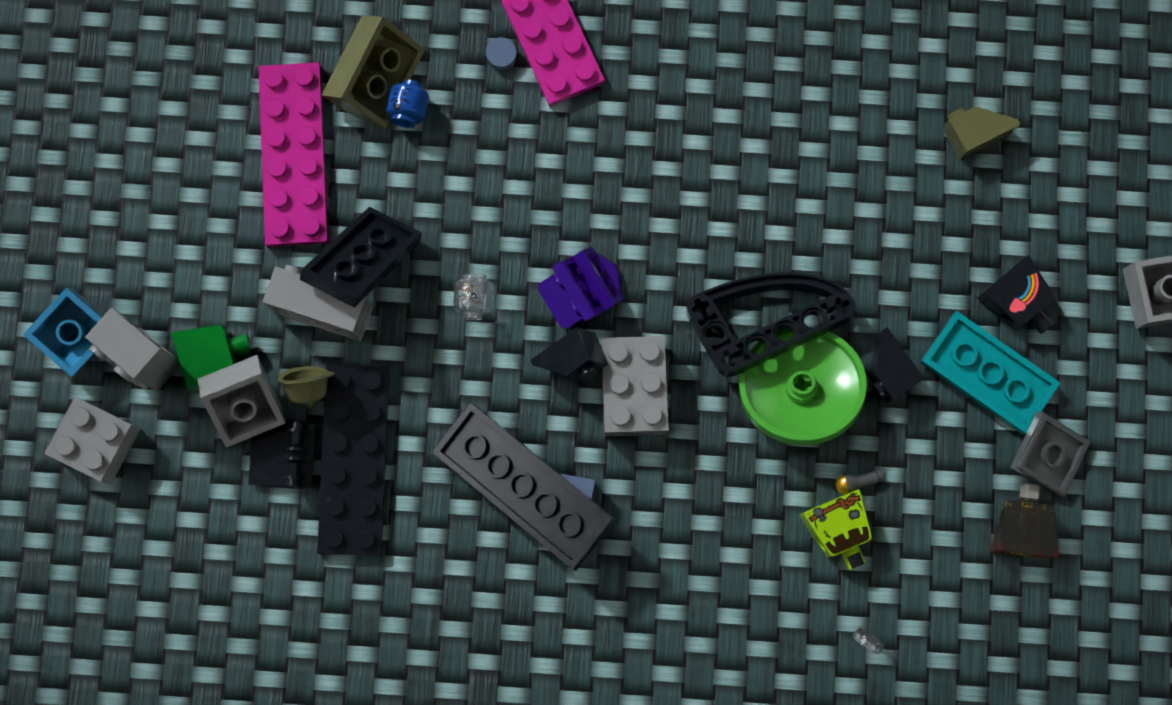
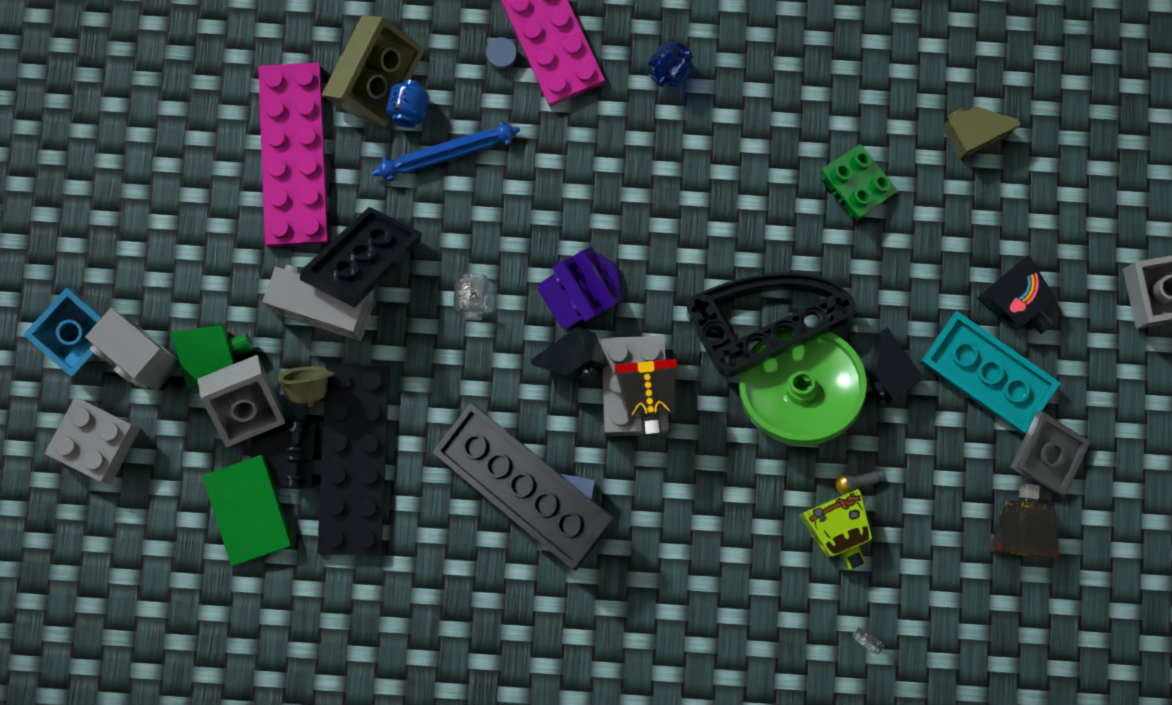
(247, 510): none -> green tile
(446, 151): none -> blue wheel
(647, 391): none -> clear smoke torso
(670, 64): none -> clear blue head
(858, 182): none -> green hinge

